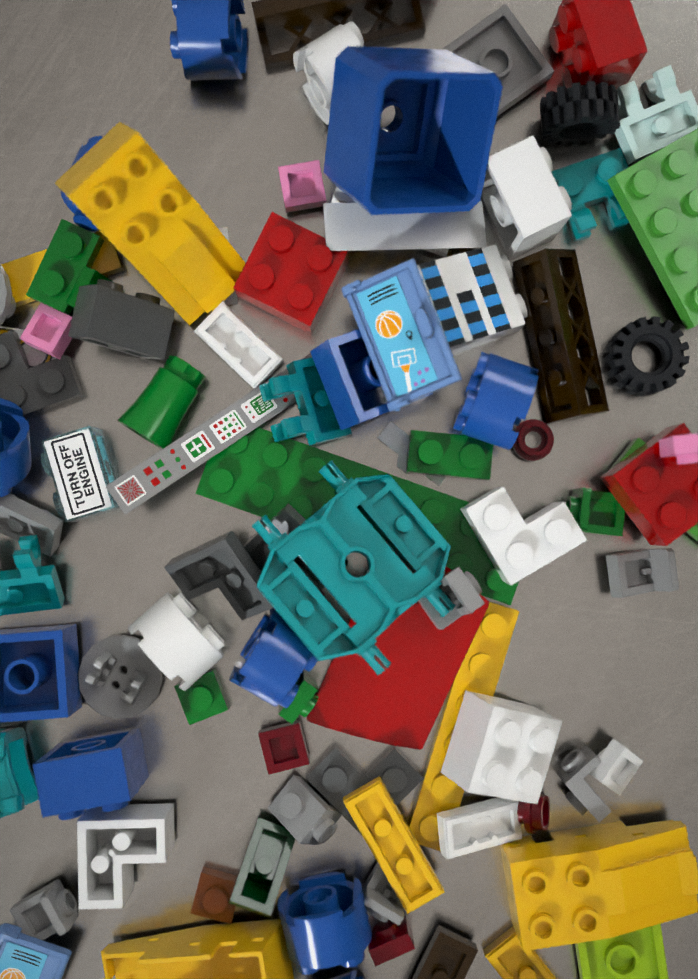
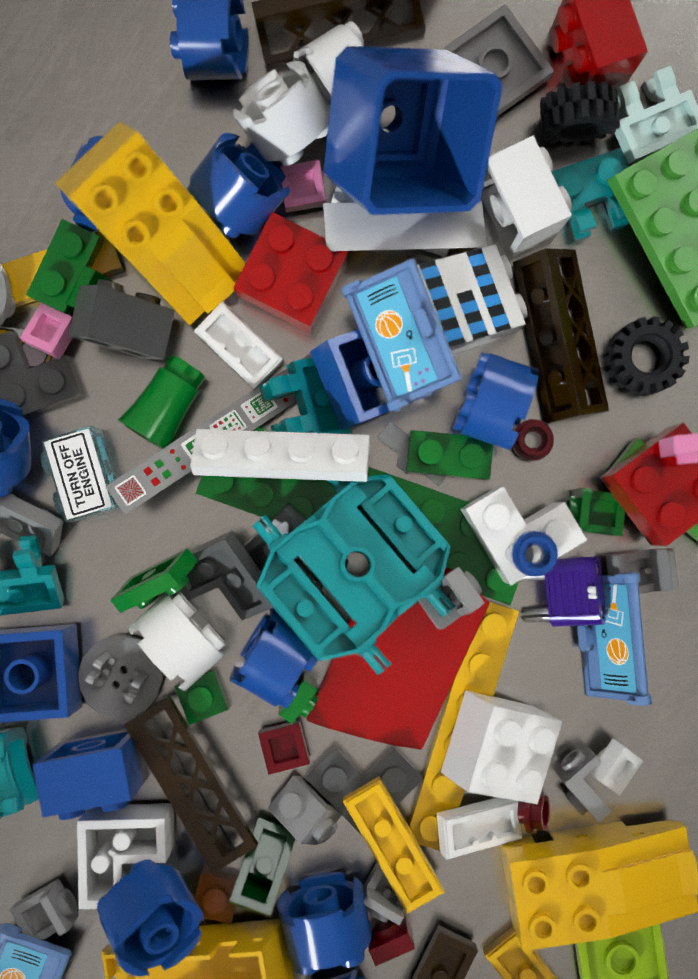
(148, 584): none -> green plate
(150, 918): none -> blue brick
(181, 787): none -> dark brown fence
(237, 186): none -> blue brick
(281, 455): none -> white plate
(284, 113): none -> white brick
(548, 553): none -> blue plate
(572, 594): none -> dark purple piece
(618, 660): none -> door

